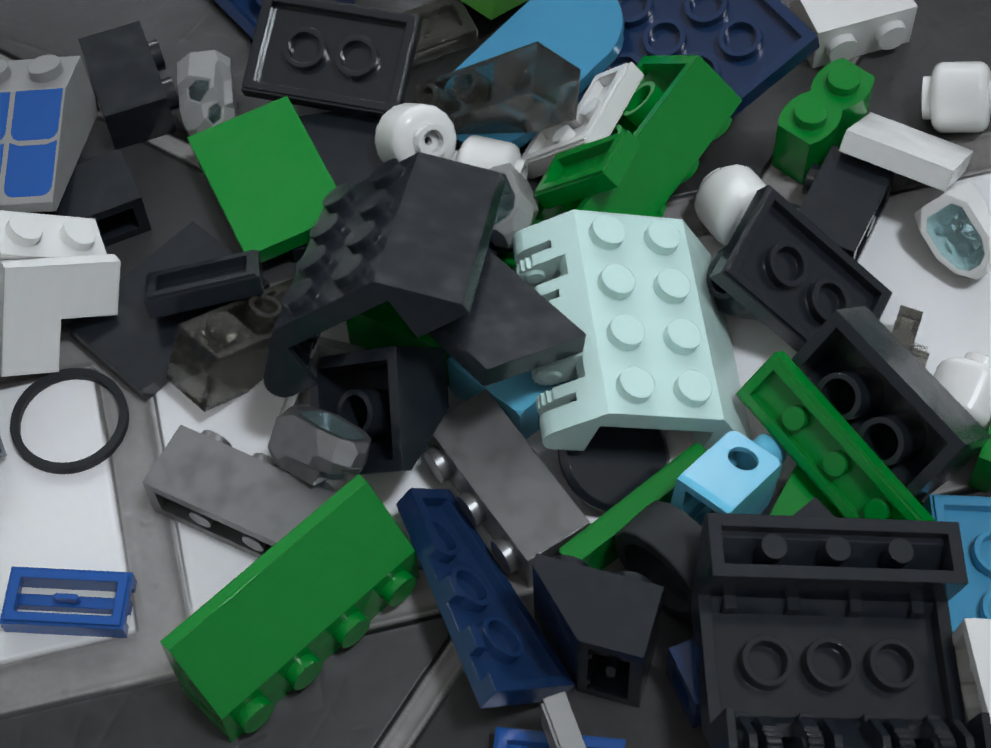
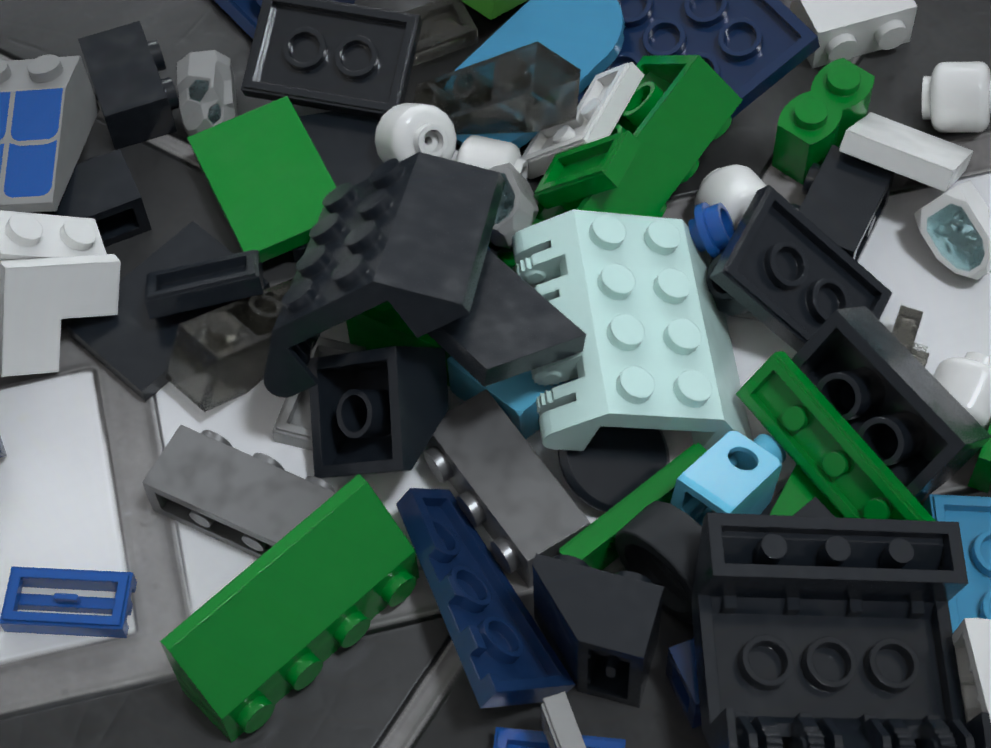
(90, 461): black piece -> none
(318, 445): flat silver rock -> none
(711, 228): none -> blue plate

